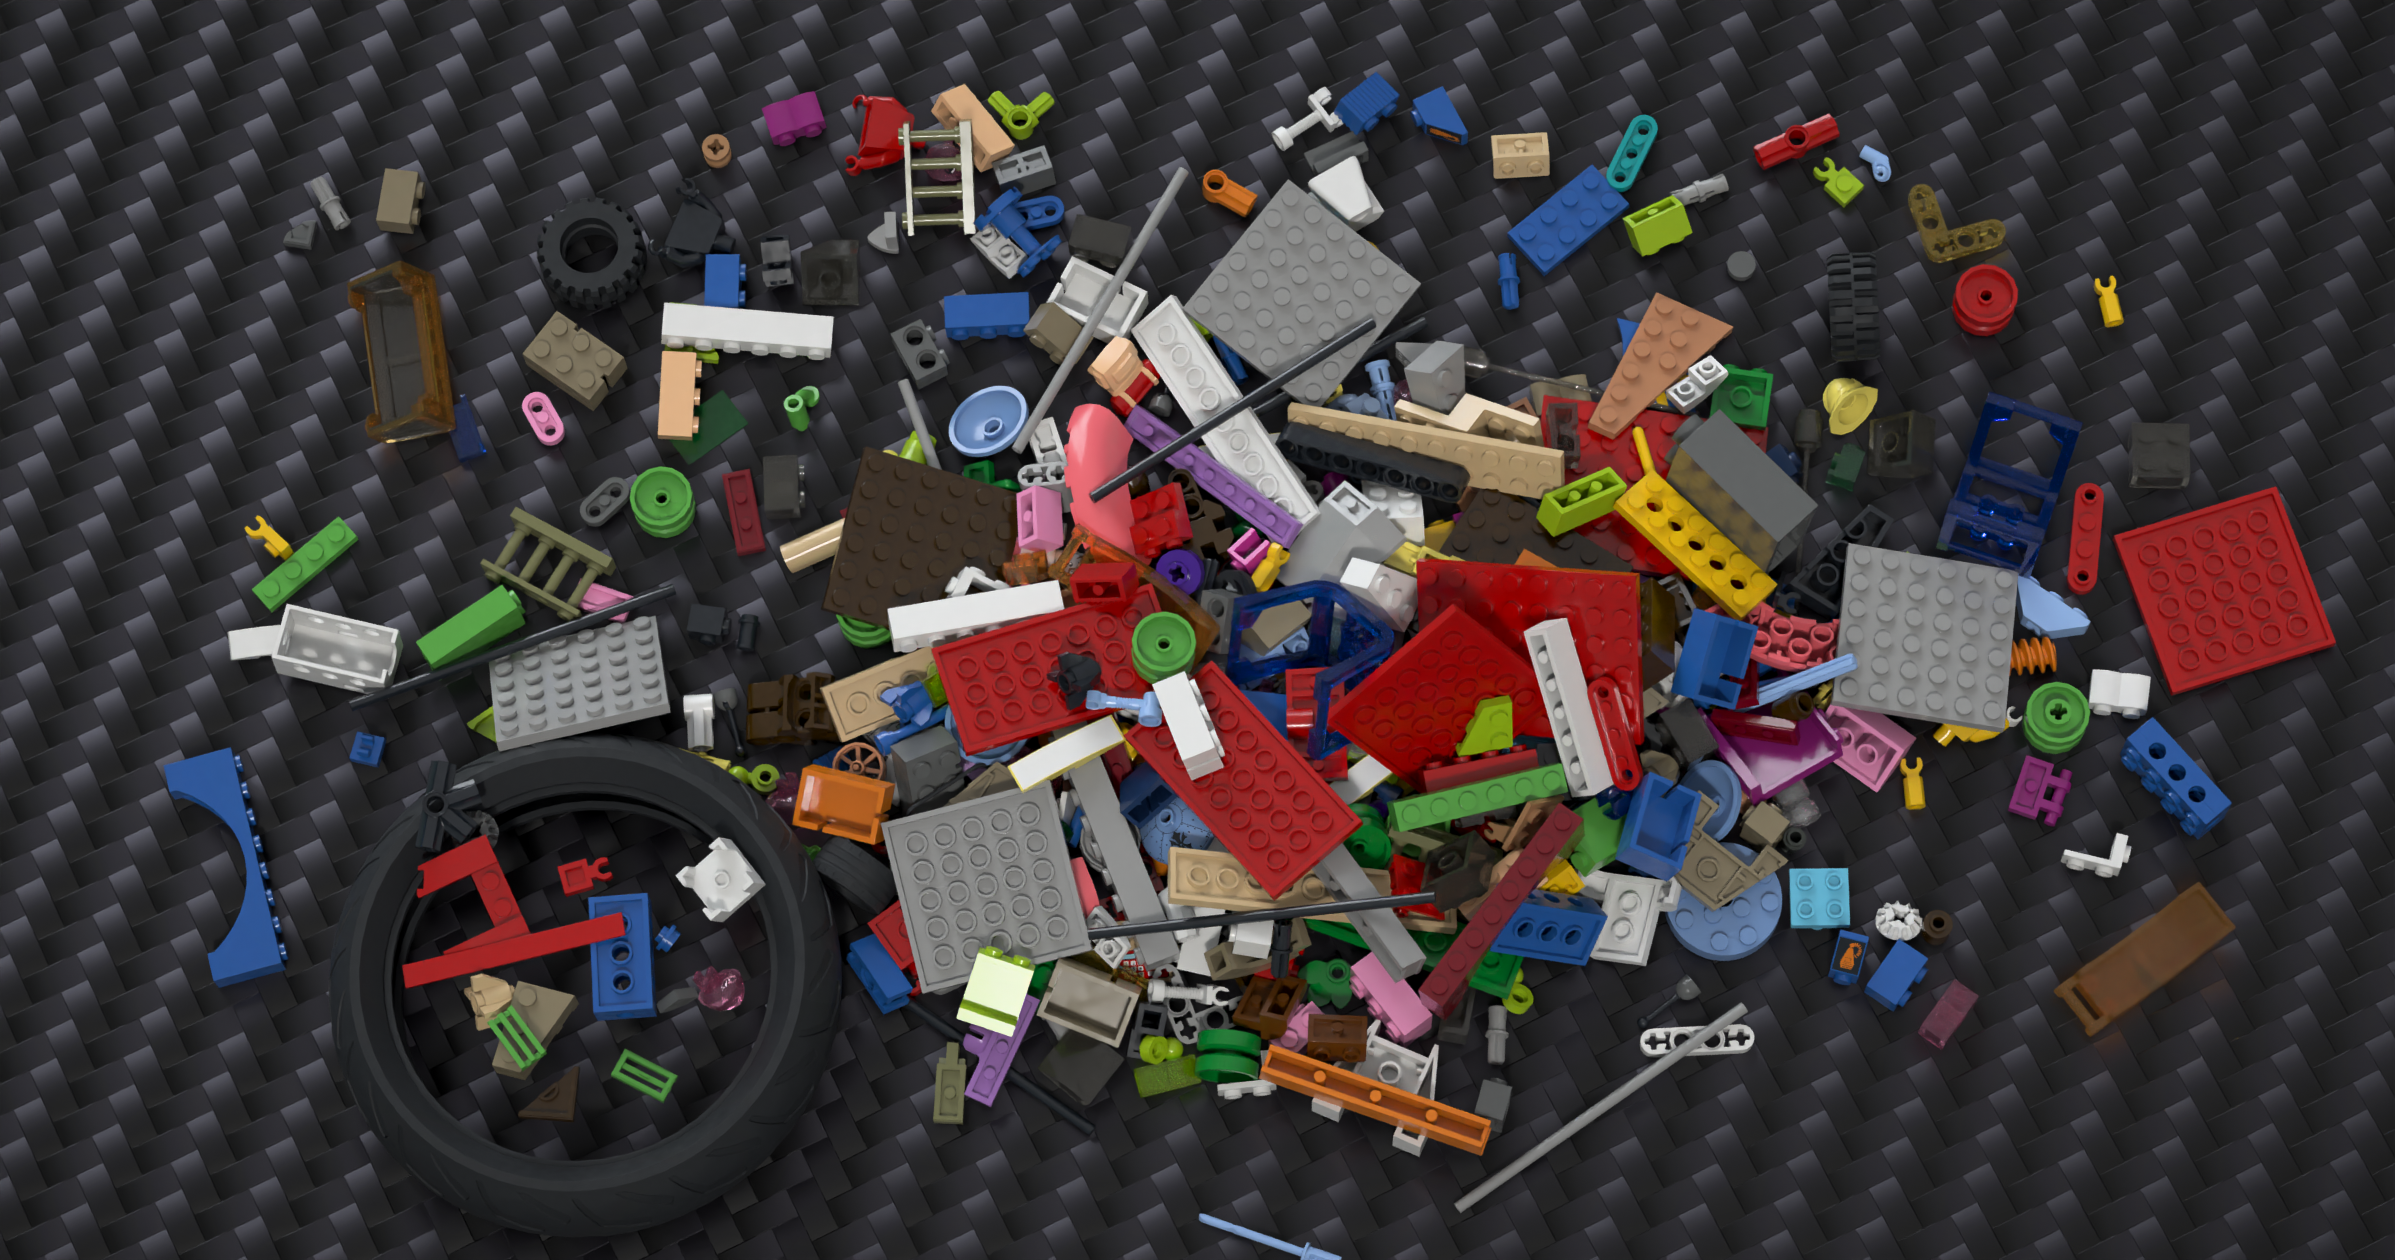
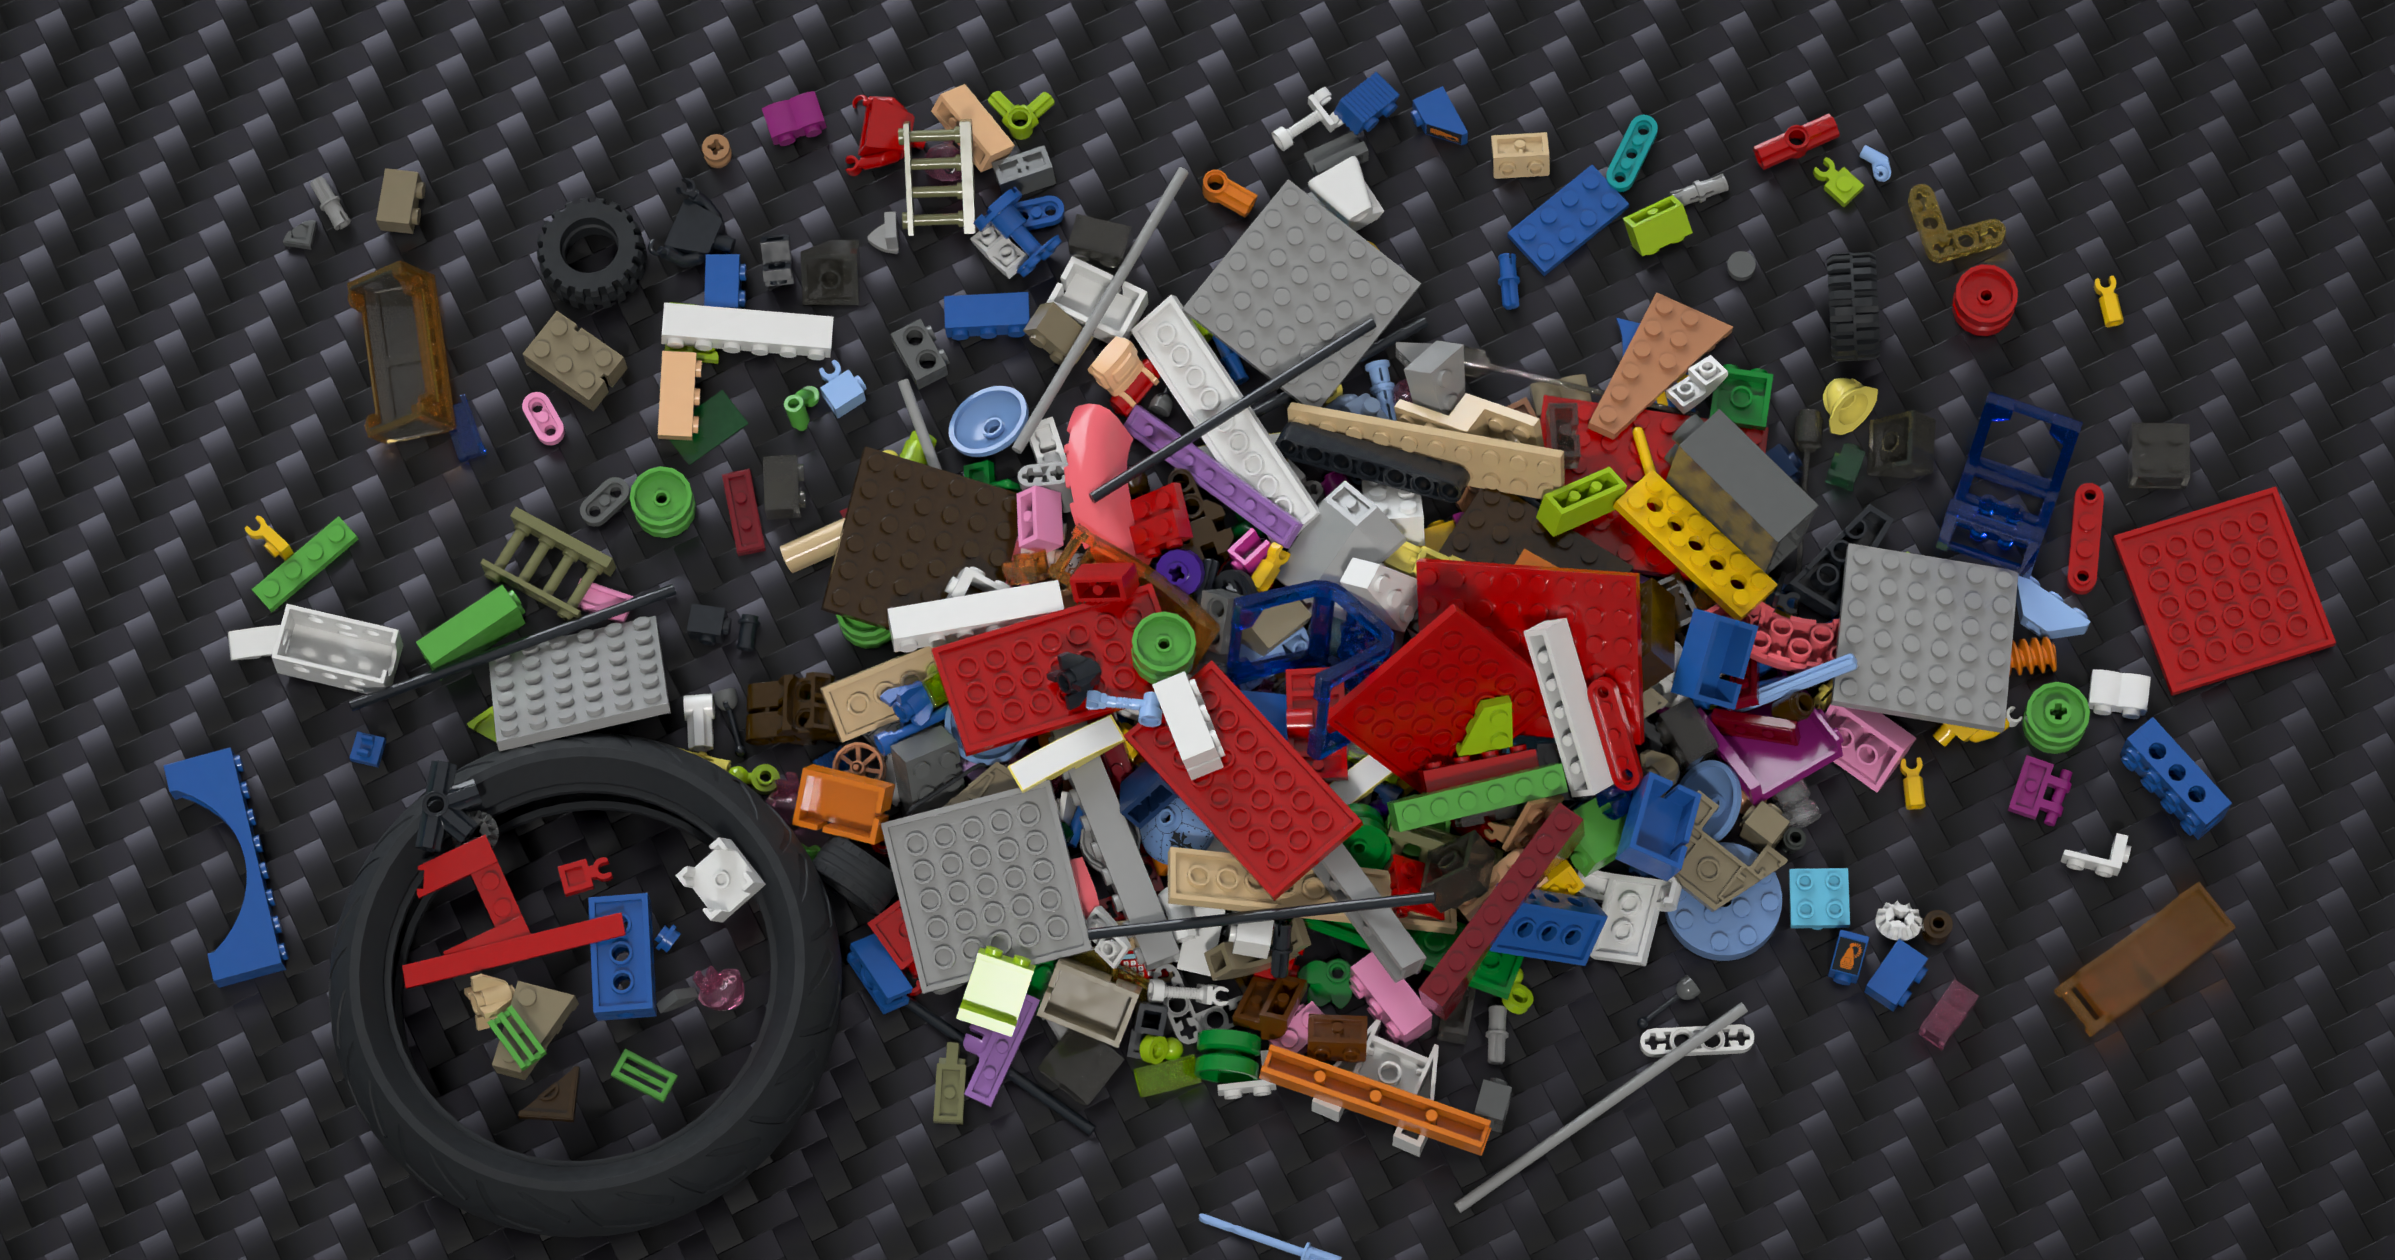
(842, 390): none -> light blue brick

